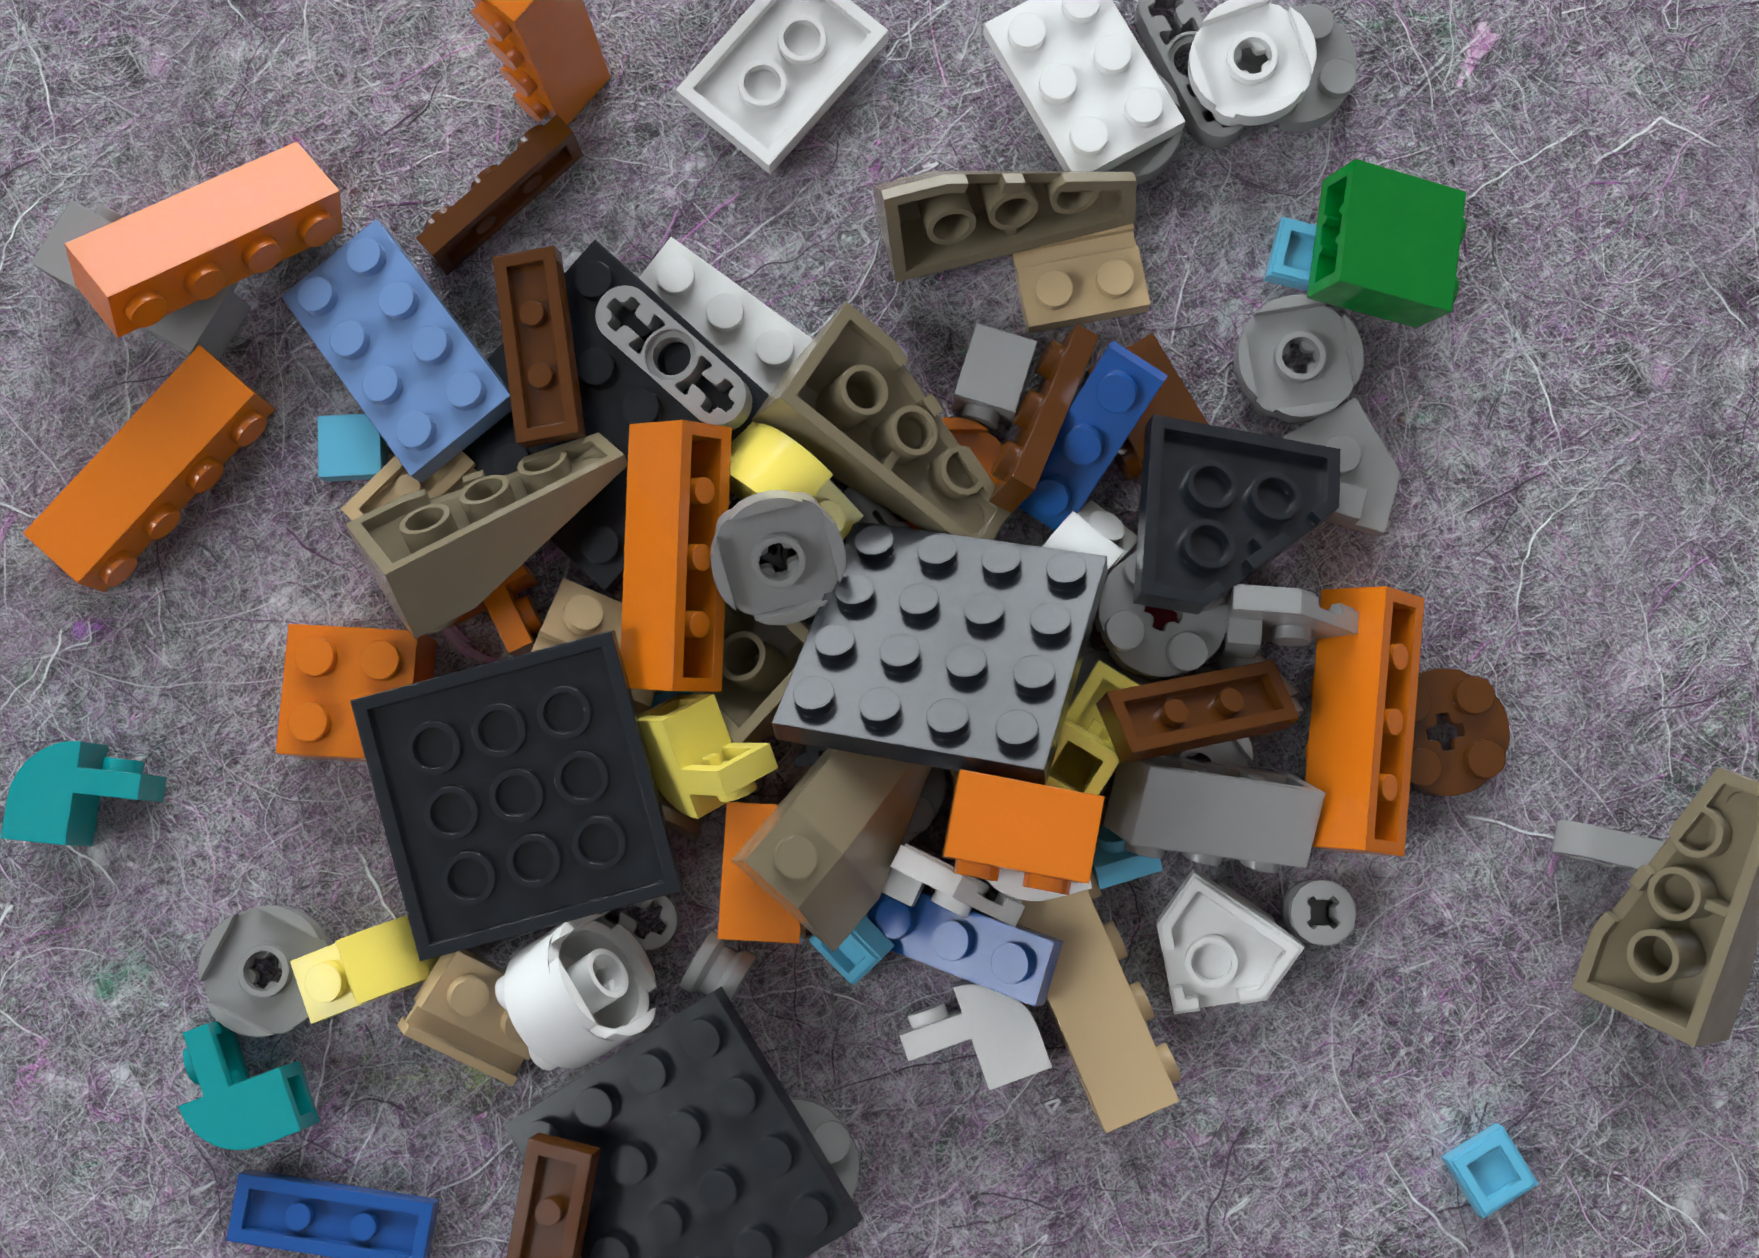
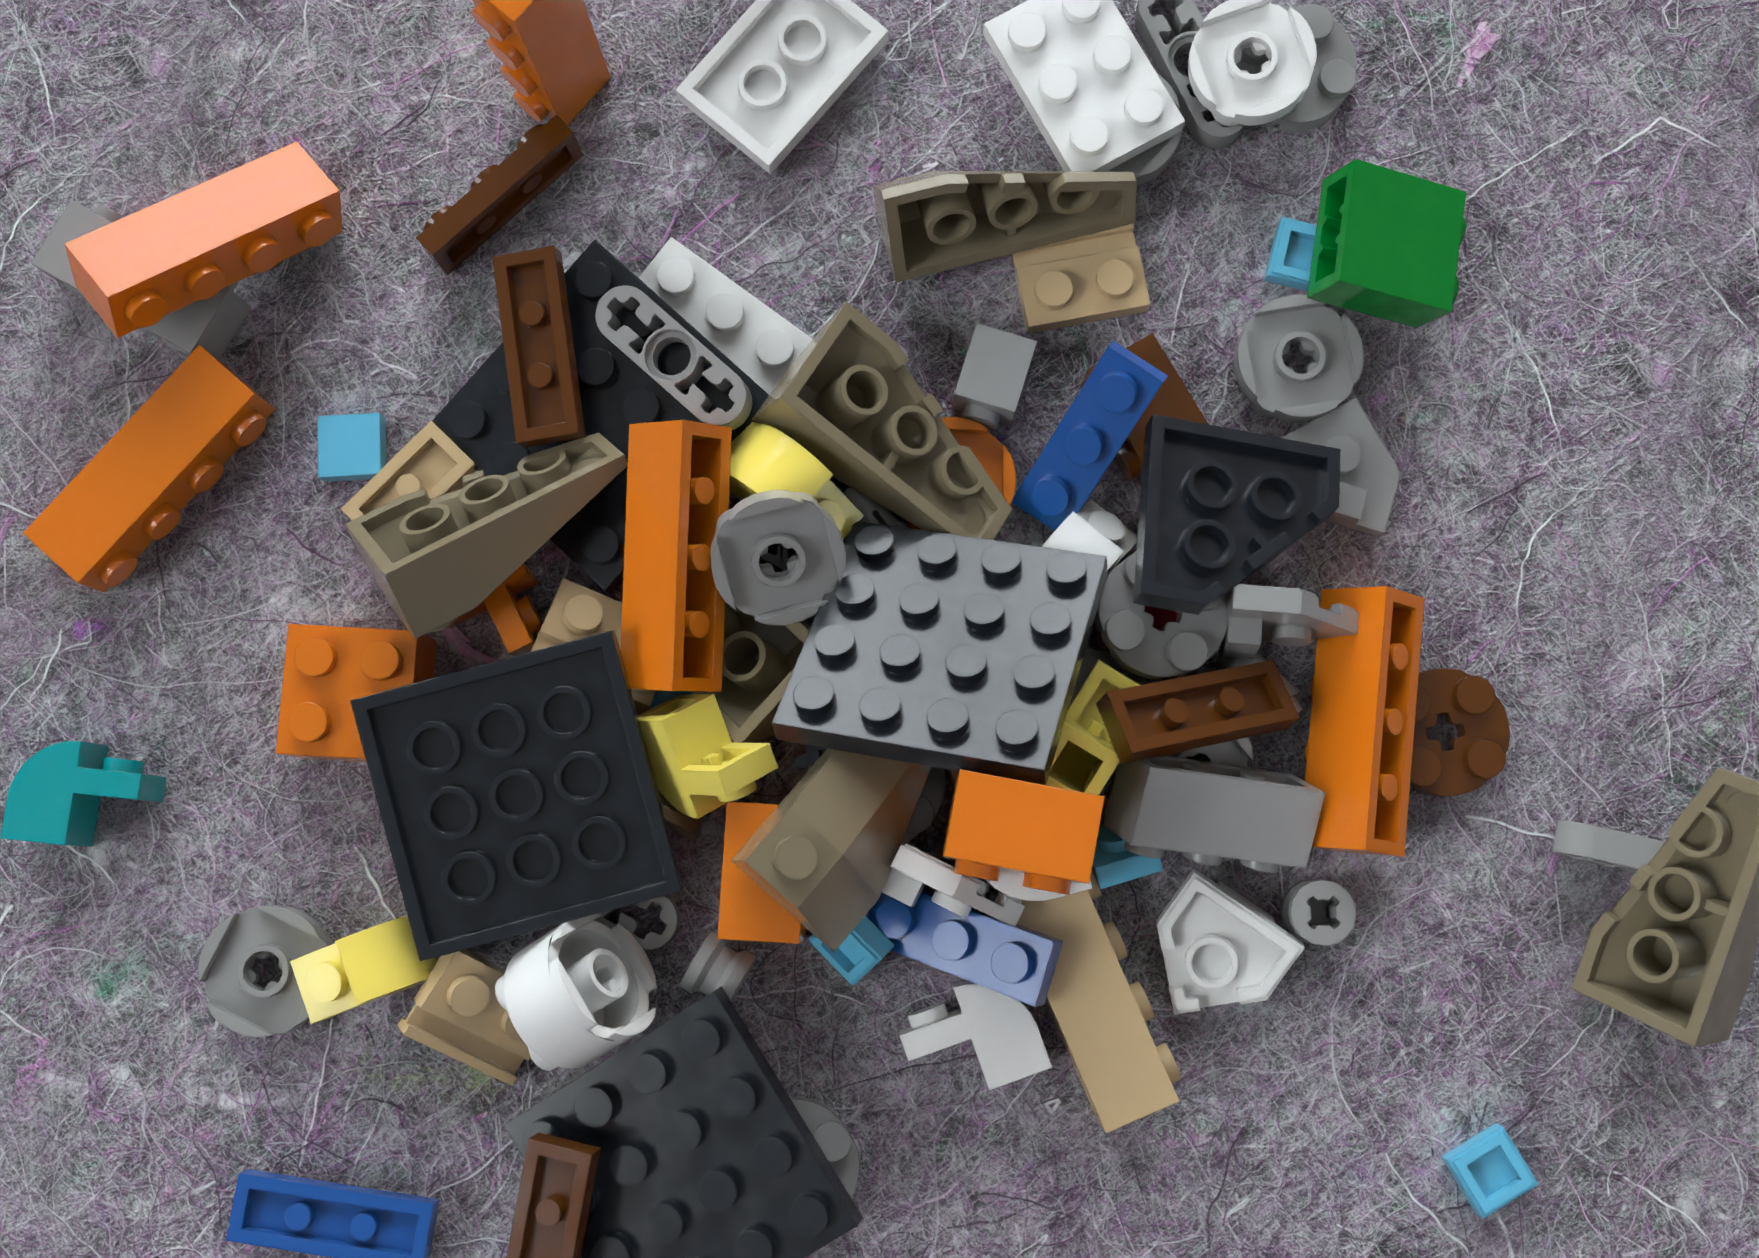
(234, 1107): teal brick -> none
(399, 351): medium blue plate -> none
(1041, 418): reddish brown plate -> none

